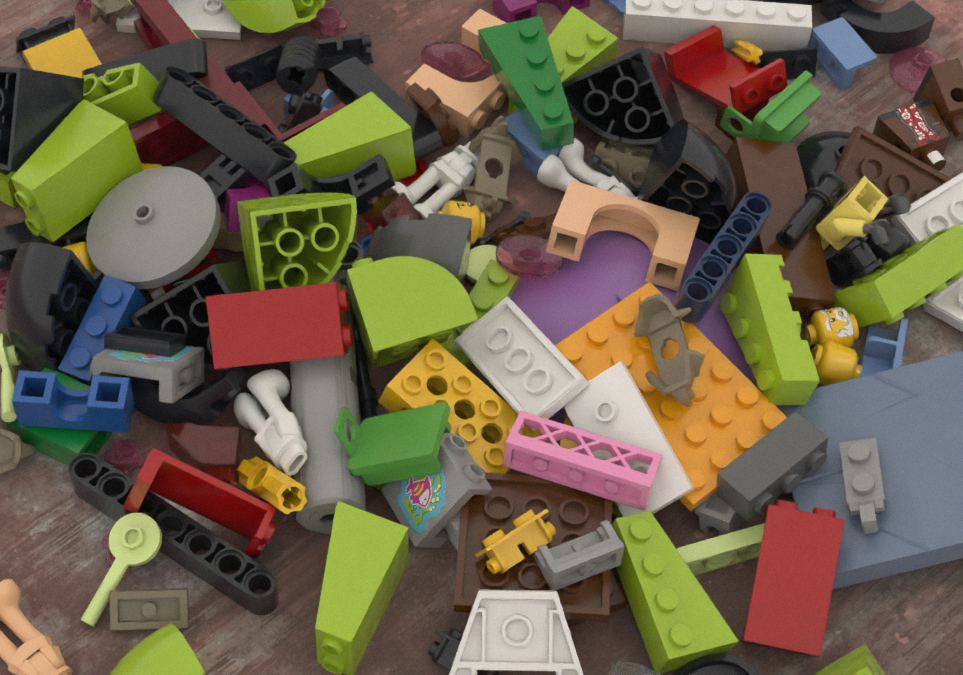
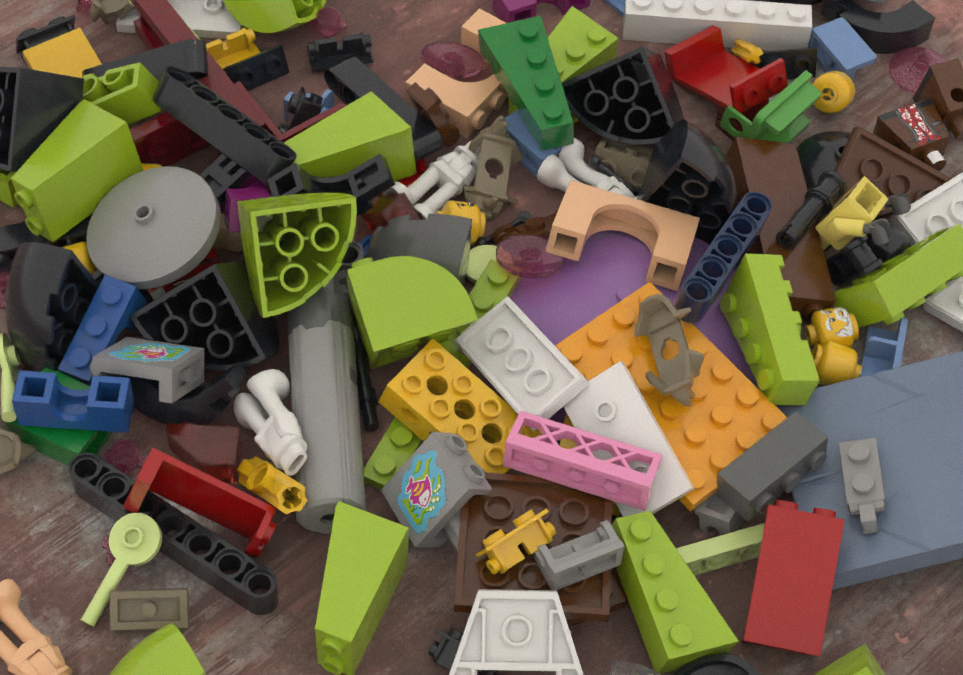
(145, 341): black tile -> none
(235, 48): none -> yellow hinge
(278, 325): red panel -> none
(298, 64): black piece -> none
(394, 443): bright green piece -> none
(840, 85): none -> yellow head

